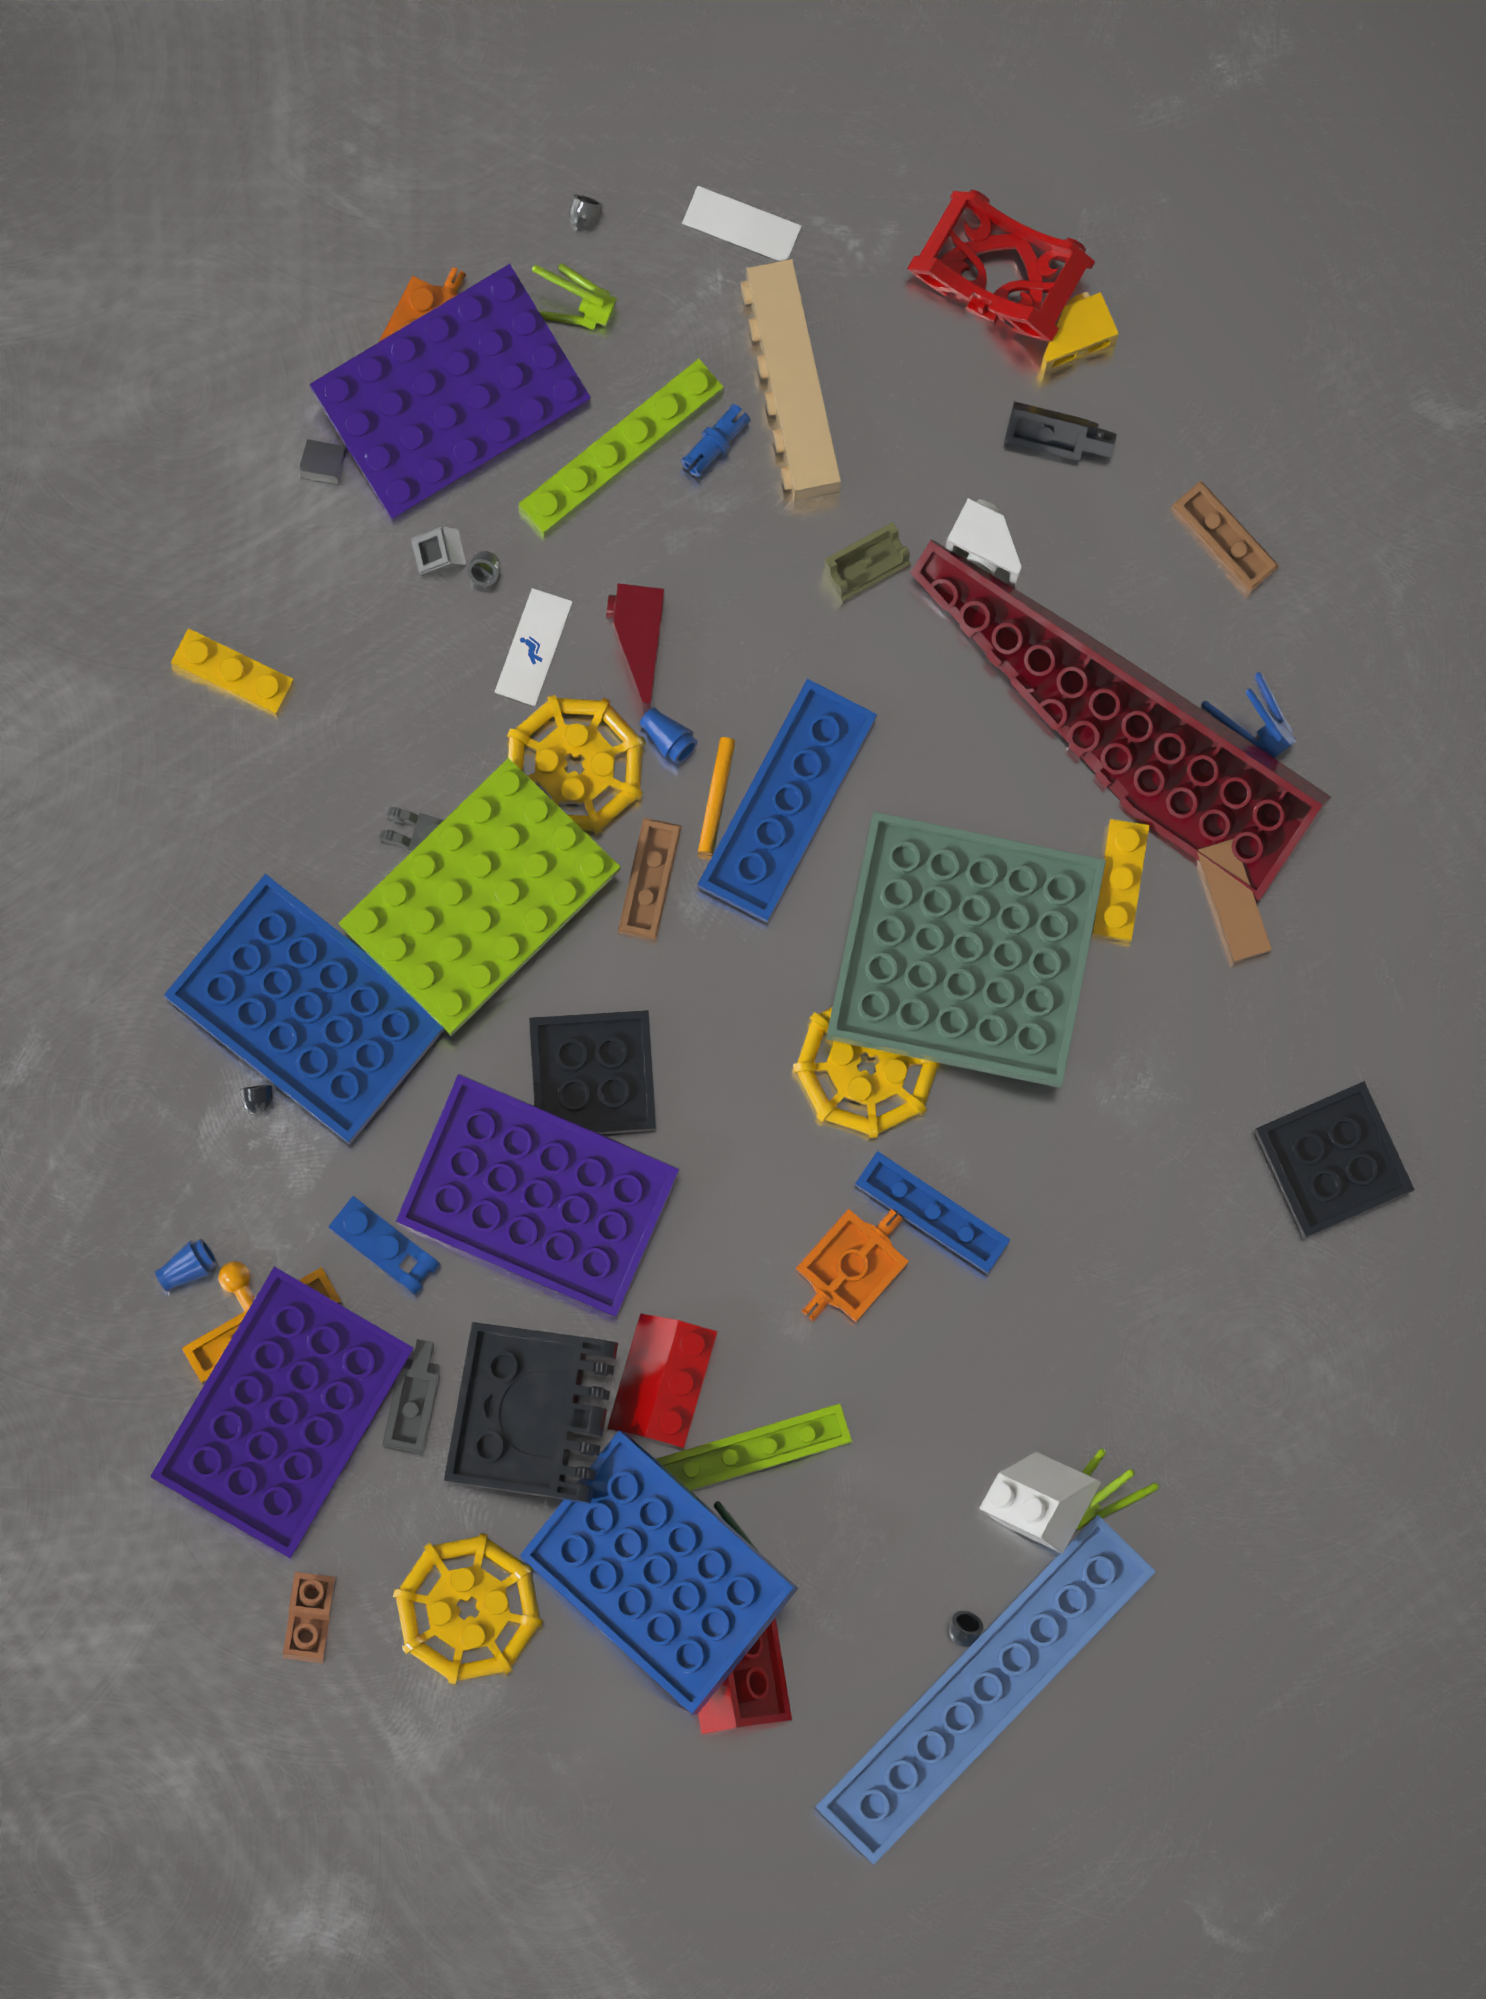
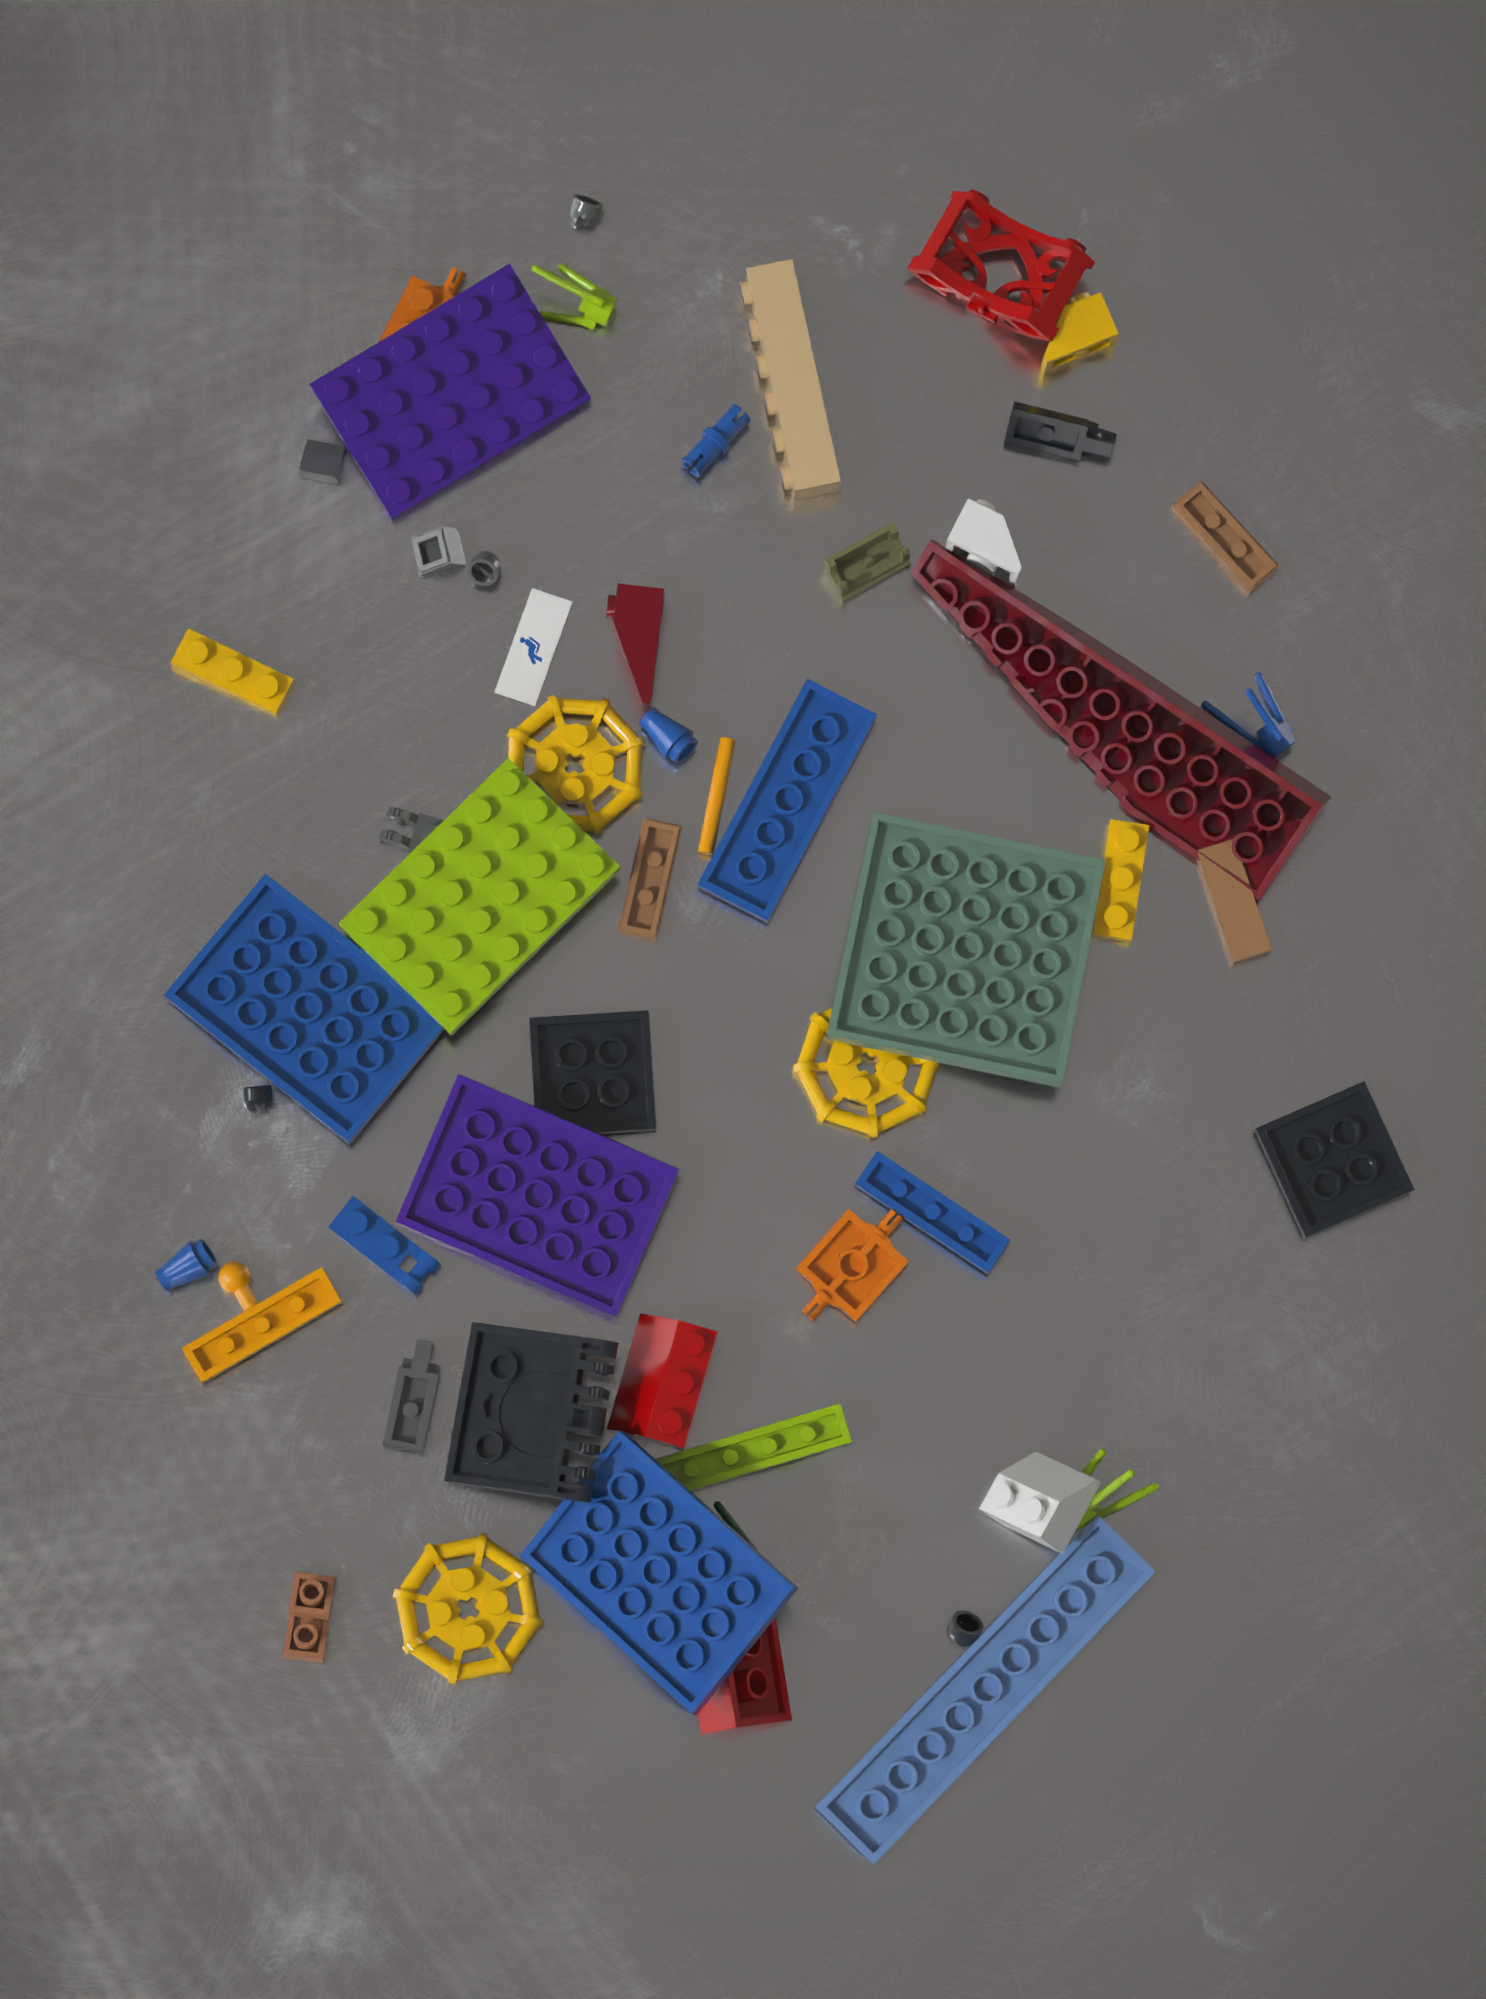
(282, 1412): dark purple plate -> none
(621, 447): lime plate -> none
(741, 224): white sticker -> none

